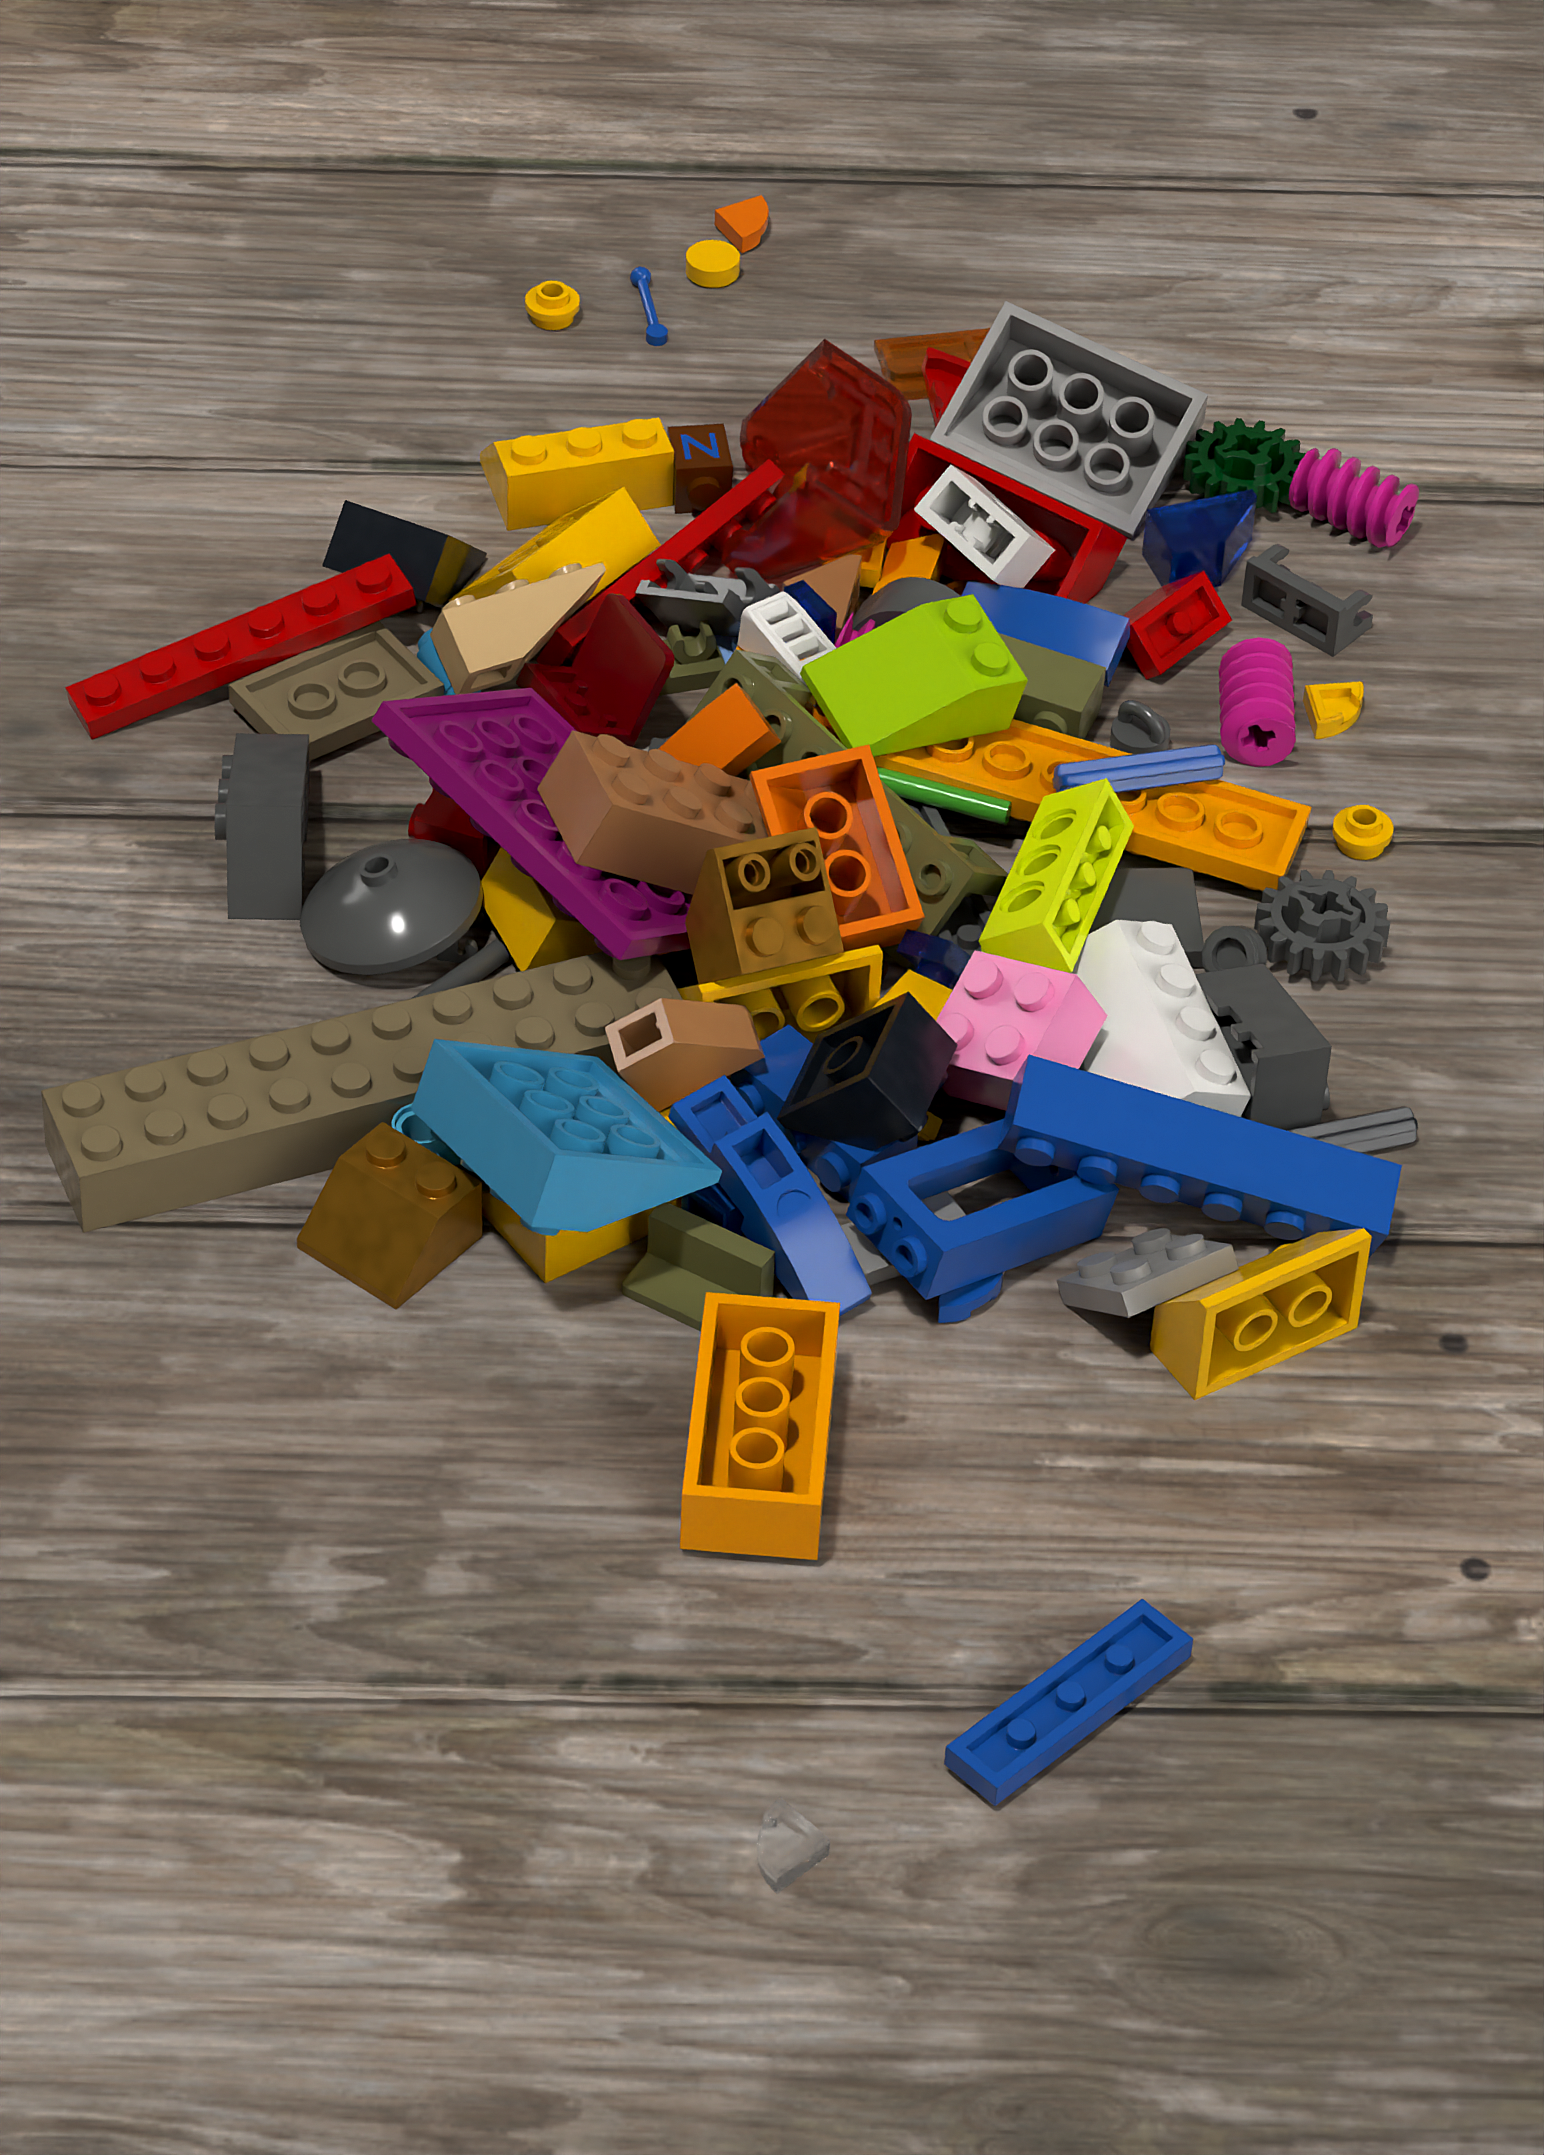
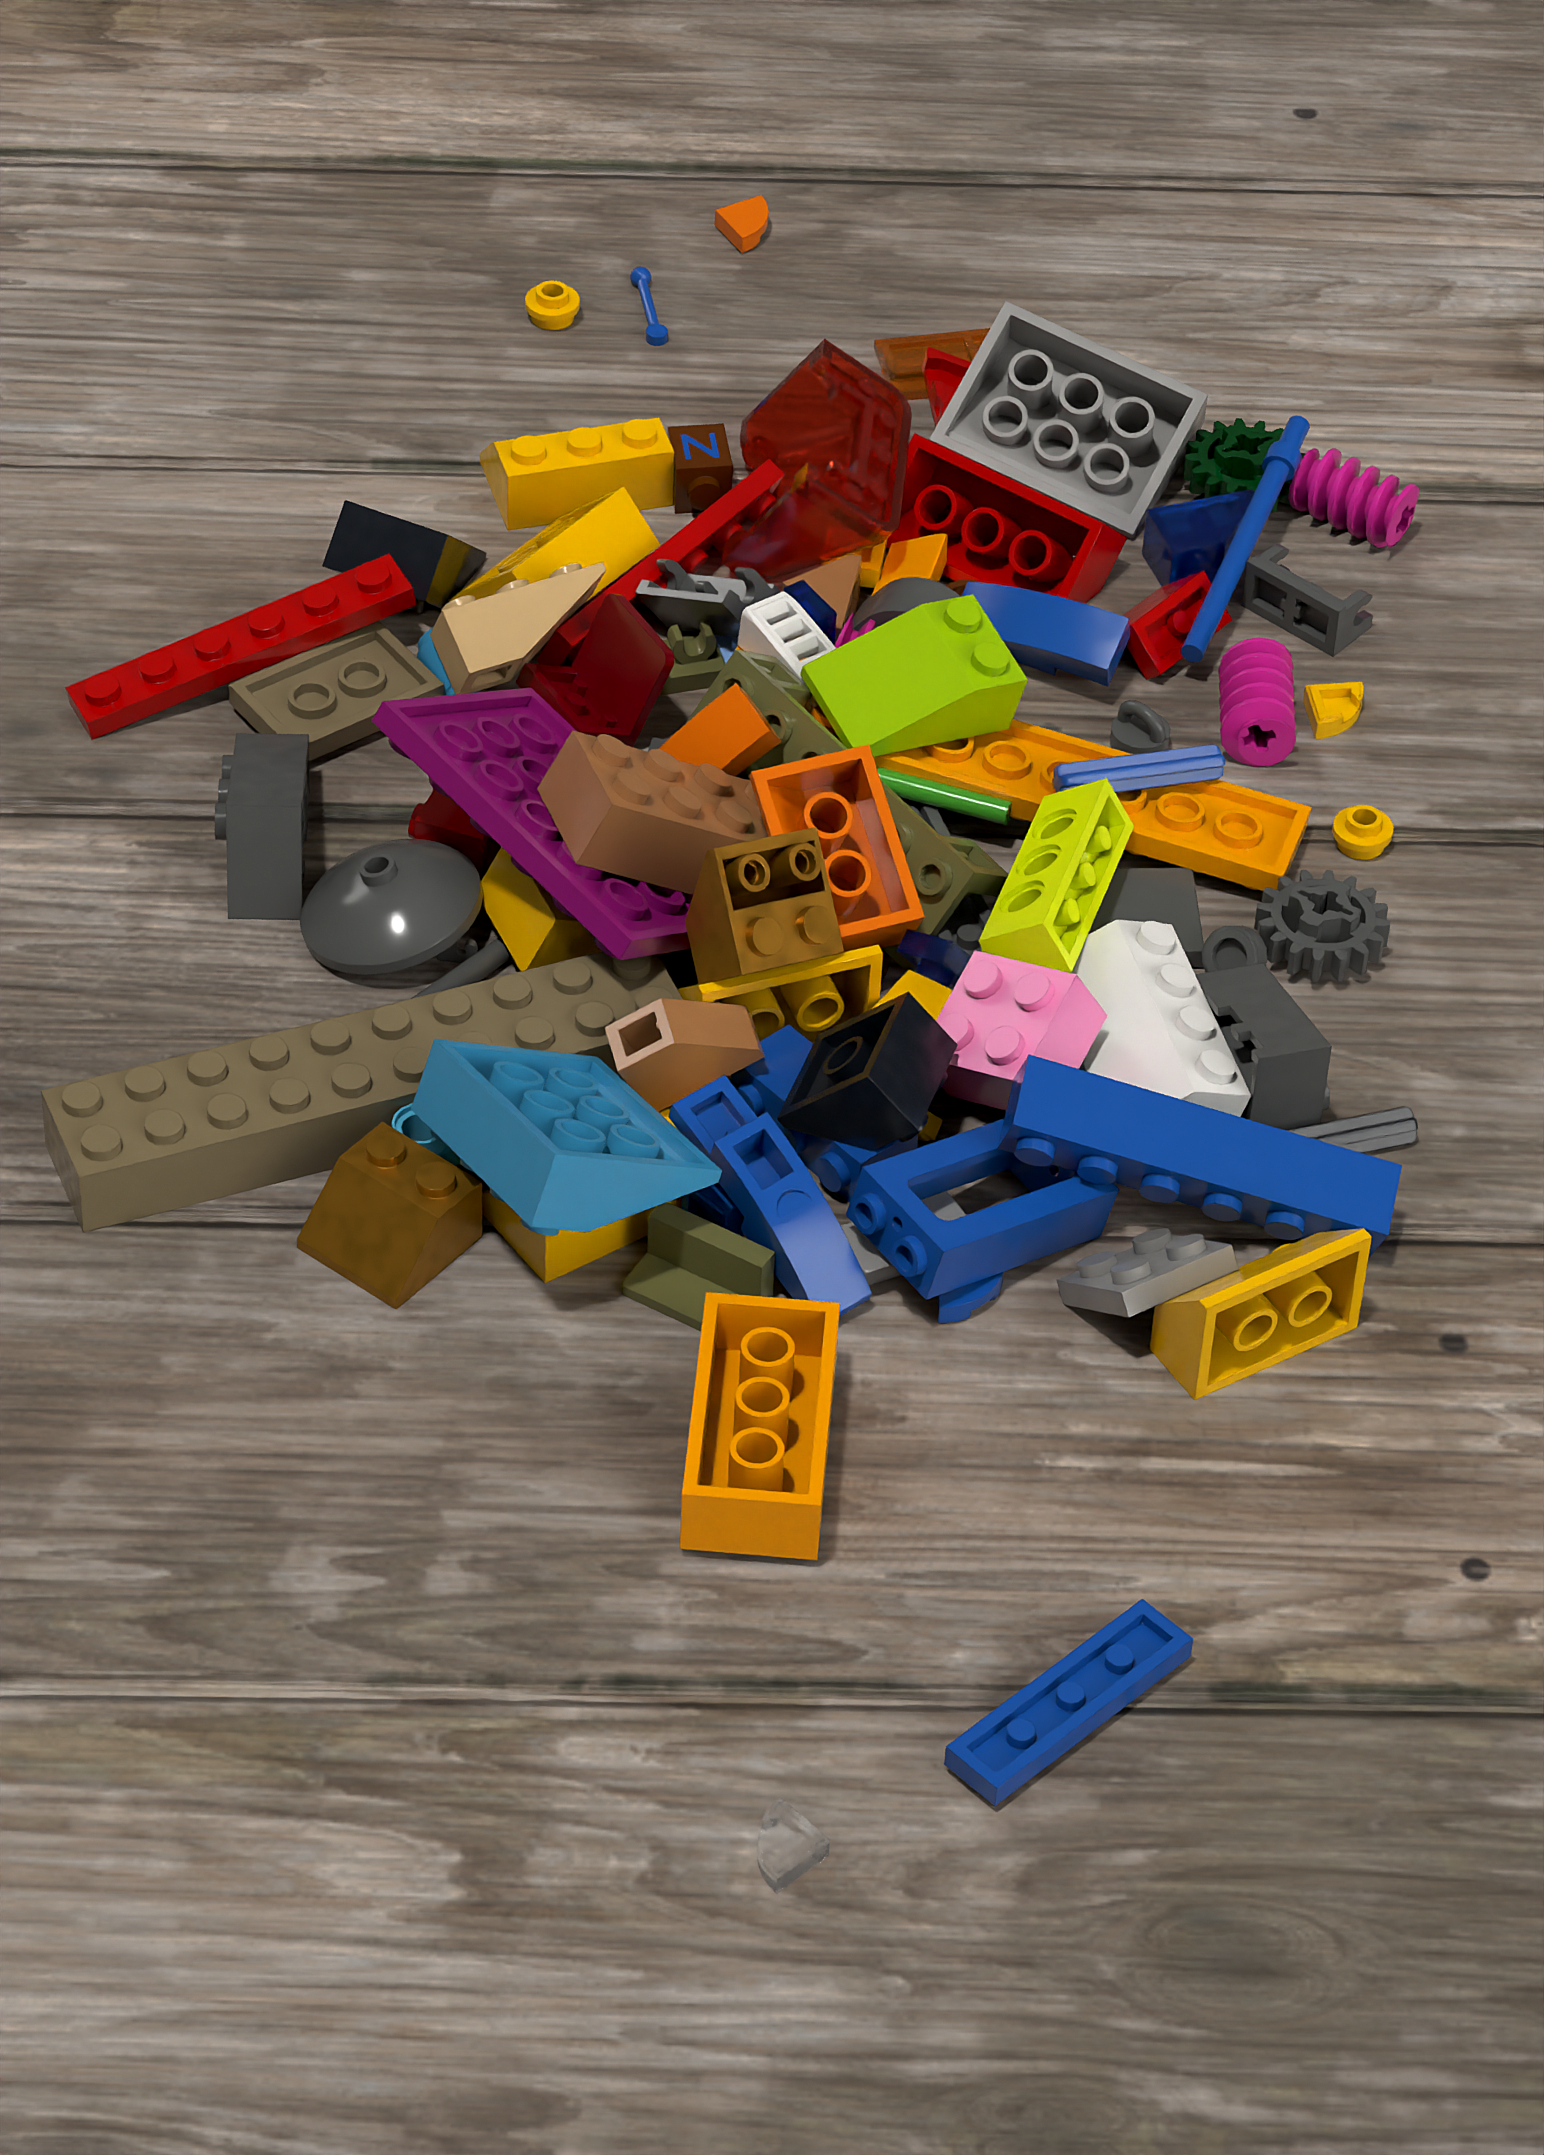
(712, 263): yellow tile -> none
(983, 529): white brick -> none
(1060, 689): olive brick -> none
(1278, 467): none -> blue bar

